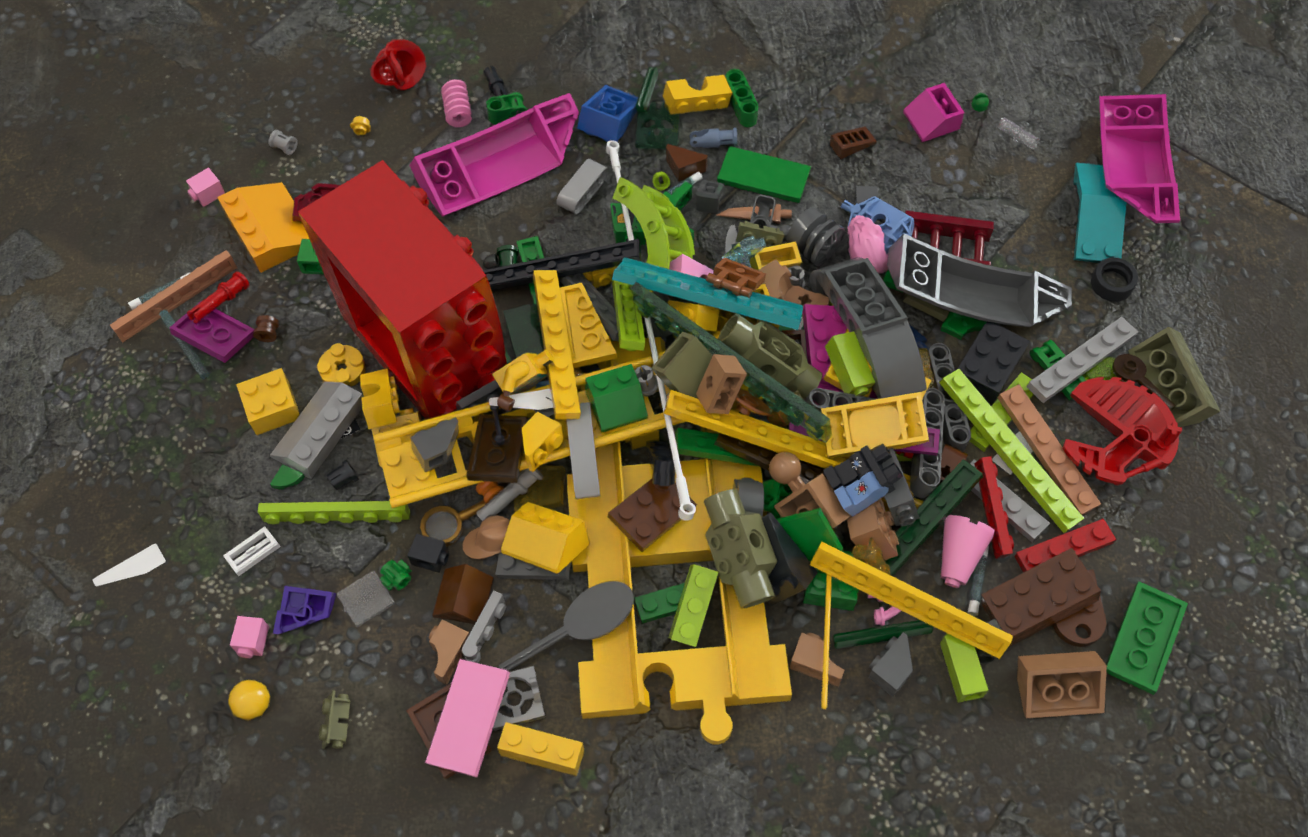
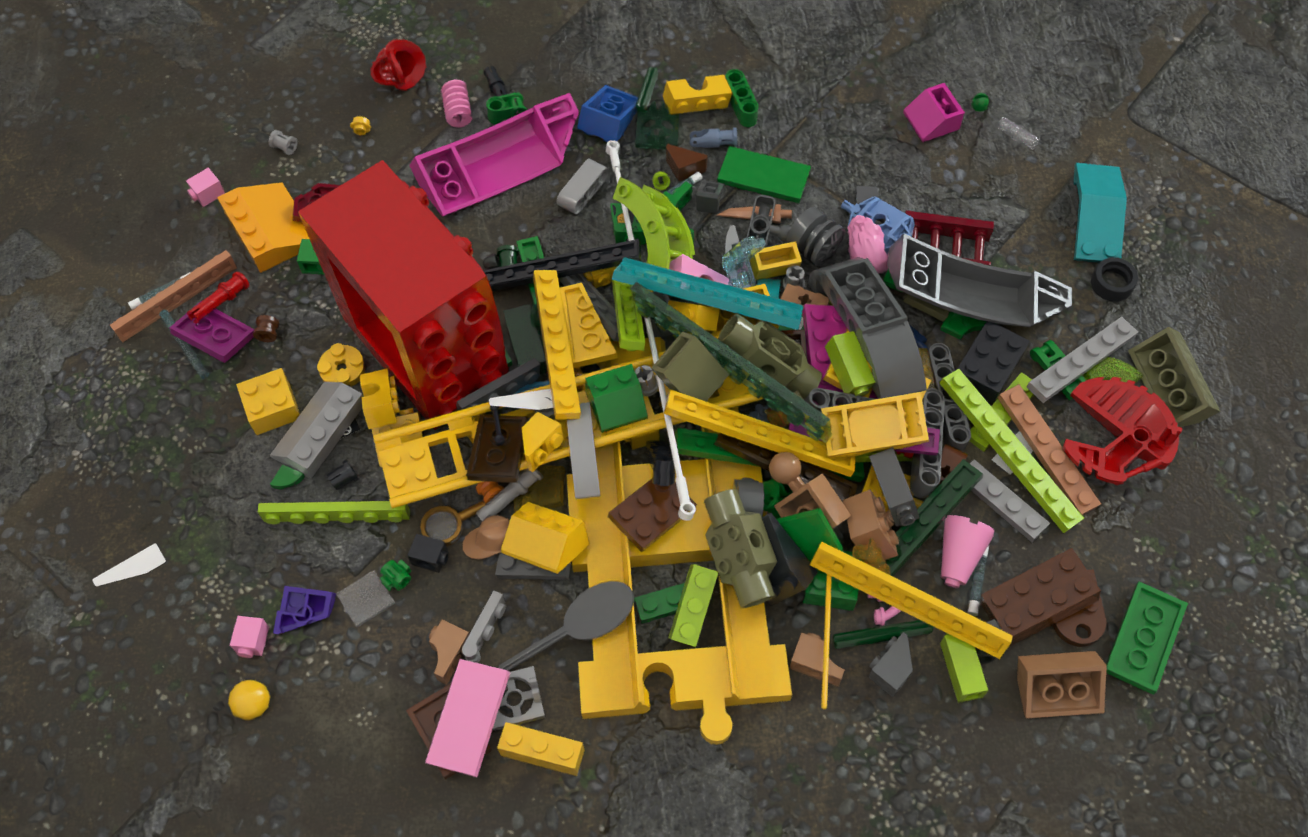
(253, 554): white tile -> none
(332, 731): olive hinge -> none
(435, 445): dark grey slope -> none
(462, 594): reddish brown slope -> none
(521, 376): yellow torso -> none
(721, 384): medium nougat brick -> none
(736, 277): dark orange plate -> none
(748, 403): dark orange dish -> none
(771, 235): olive hinge -> none
(777, 279): medium nougat arch -> none
(844, 150): reddish brown slope -> none
(863, 479): hips -> none
(995, 516): red plate -> none
(1082, 540): red plate -> none
(1133, 368): dark brown piece -> none
(1139, 154): dark pink slope -> none

